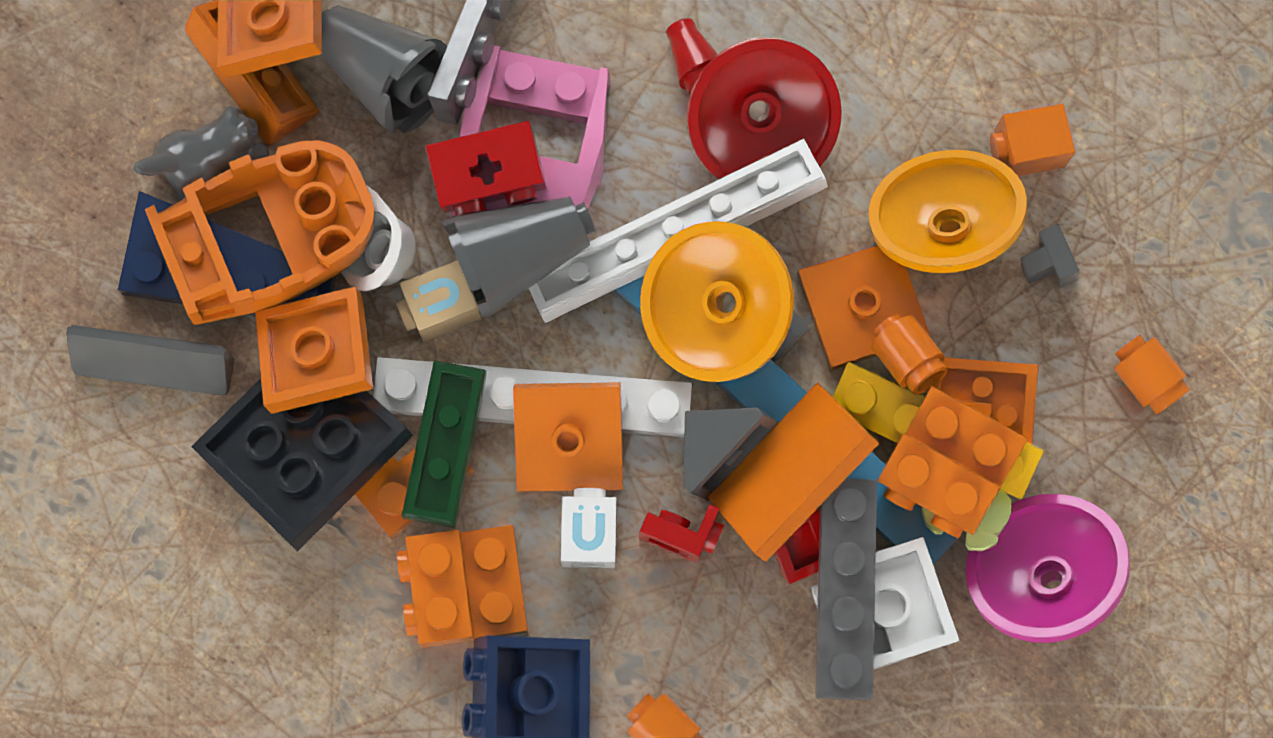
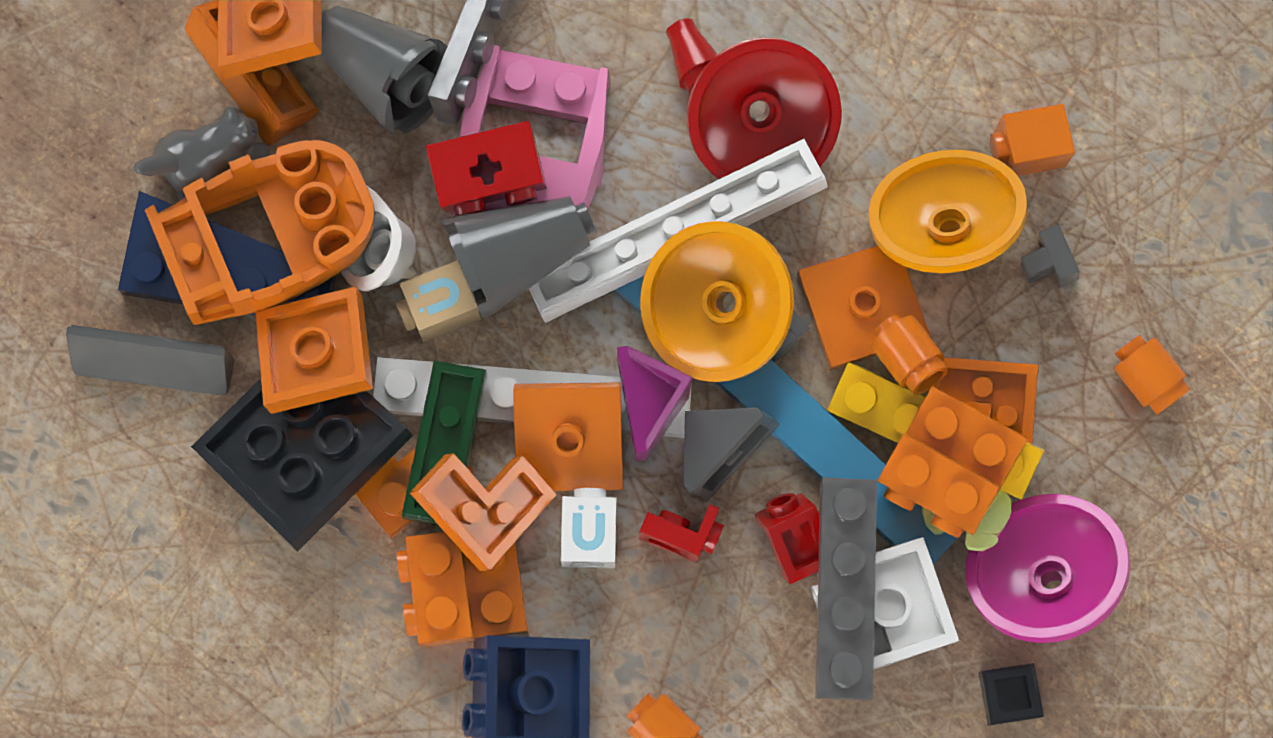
(481, 518): none -> orange plate
(651, 396): none -> magenta slope
(792, 471): orange tile -> none
(1011, 694): none -> black tile

